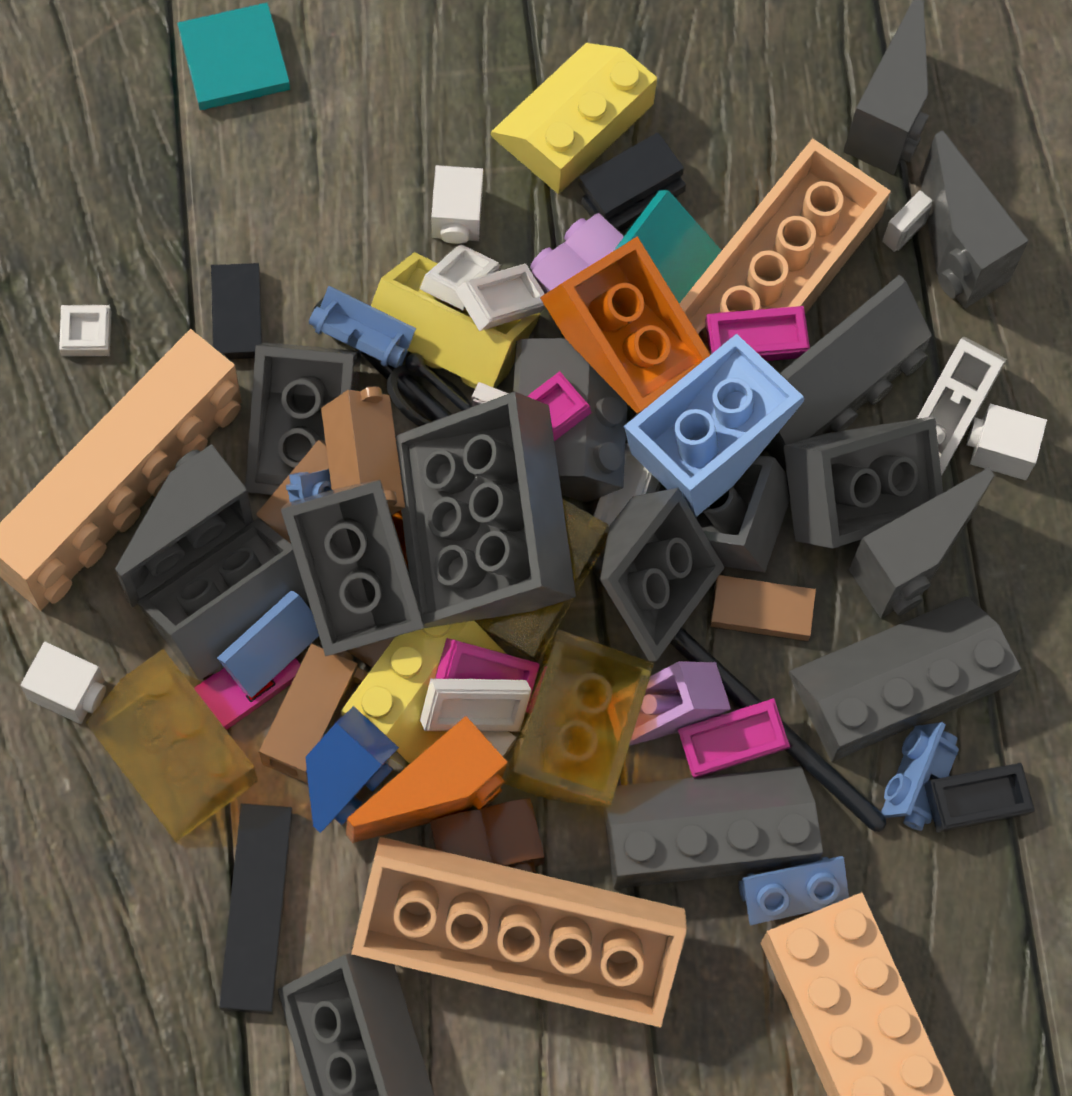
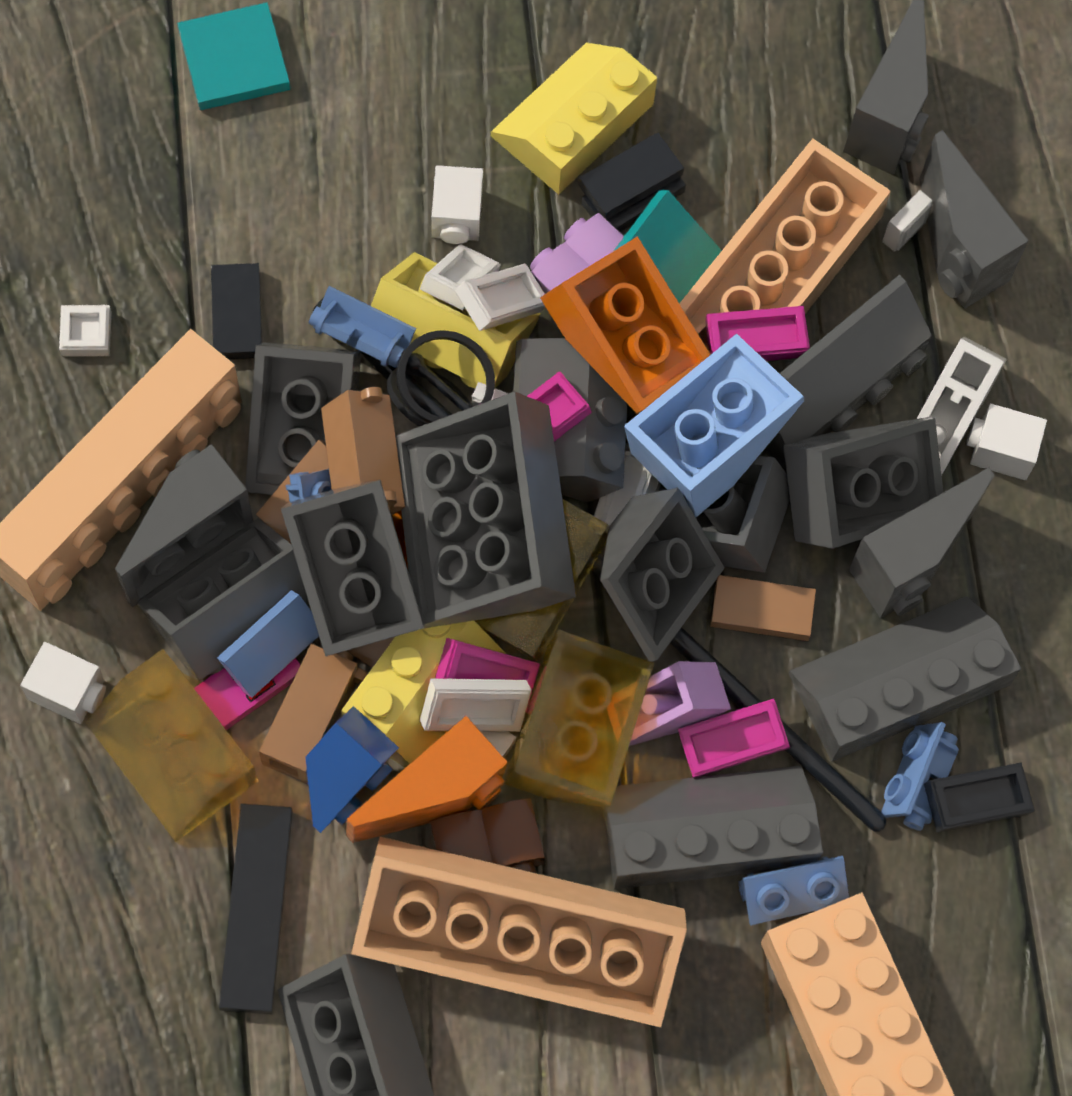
(442, 335): none -> black piece

